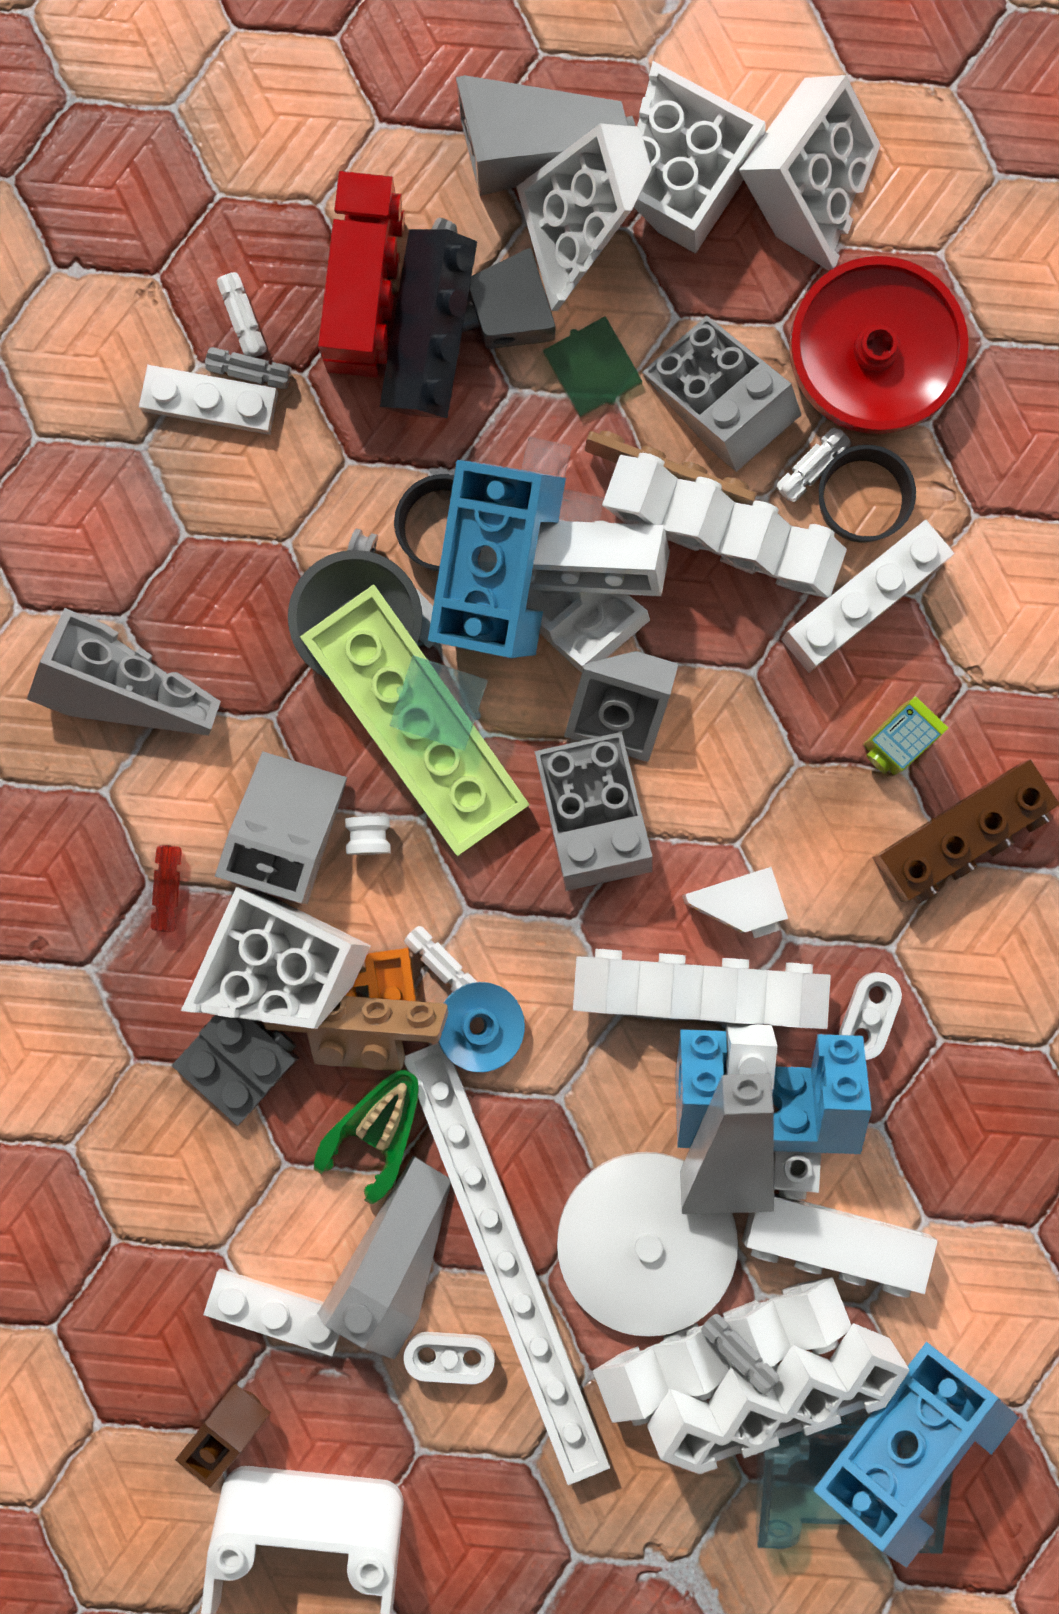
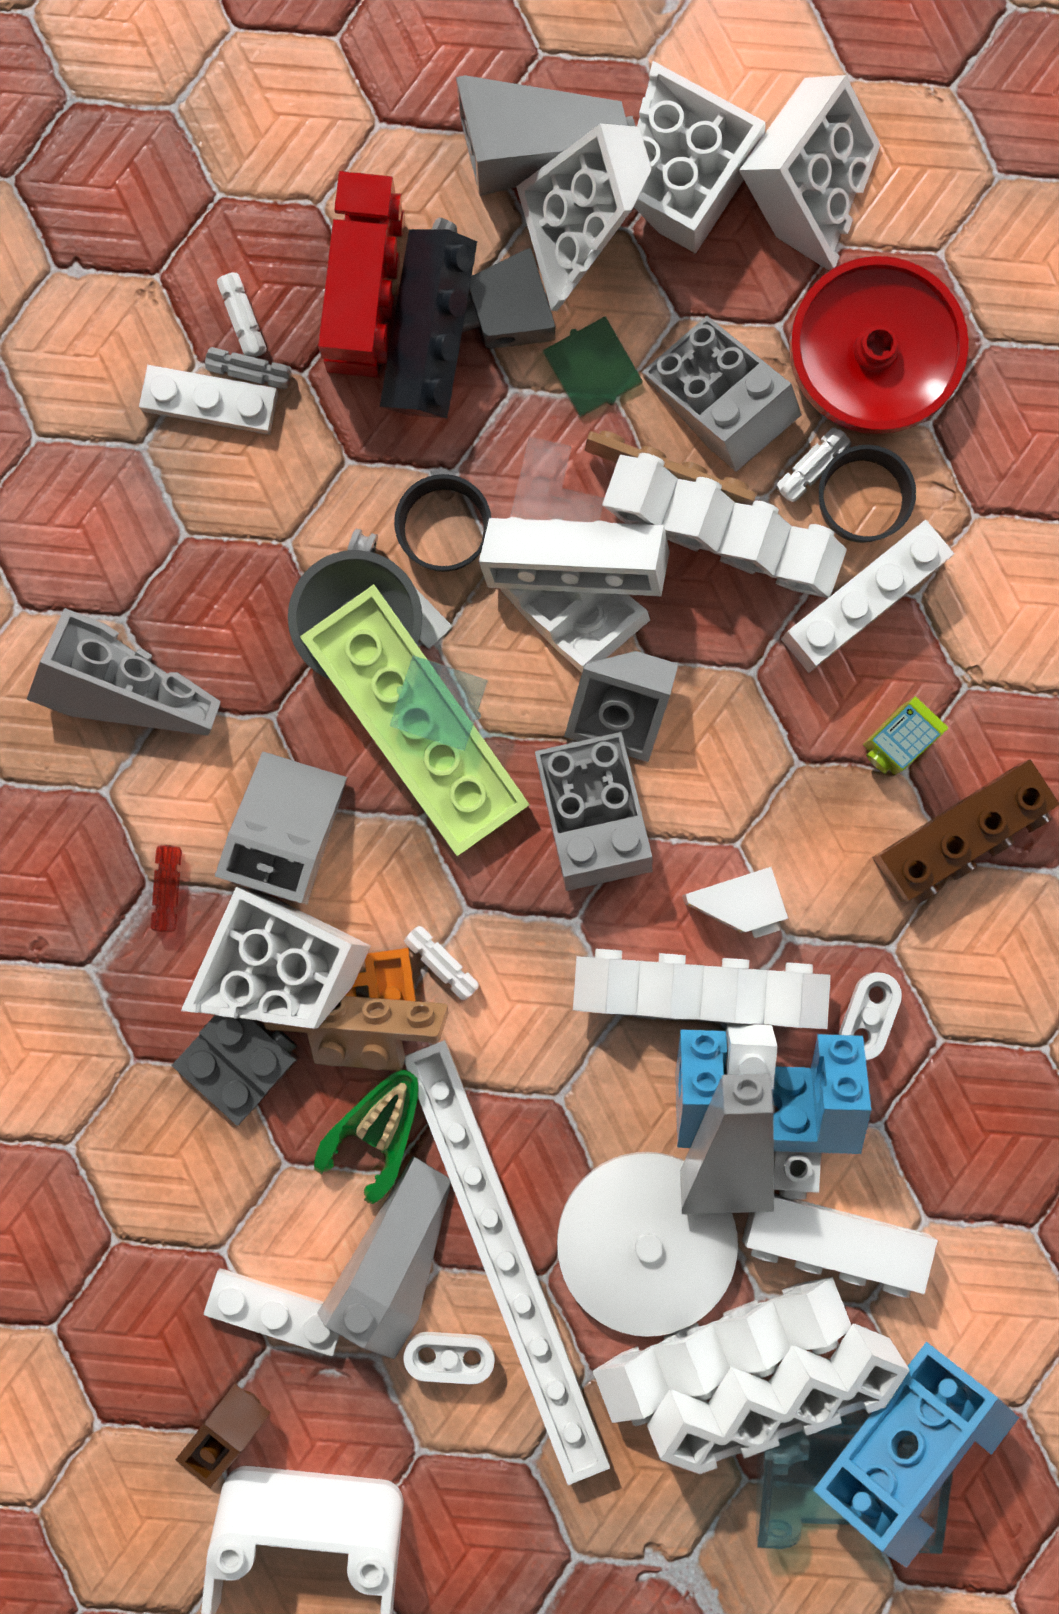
(367, 835): white wheel -> none
(500, 511): dark azure plate -> none
(501, 1032): dark azure dish -> none
(740, 1354): light grey axle -> none

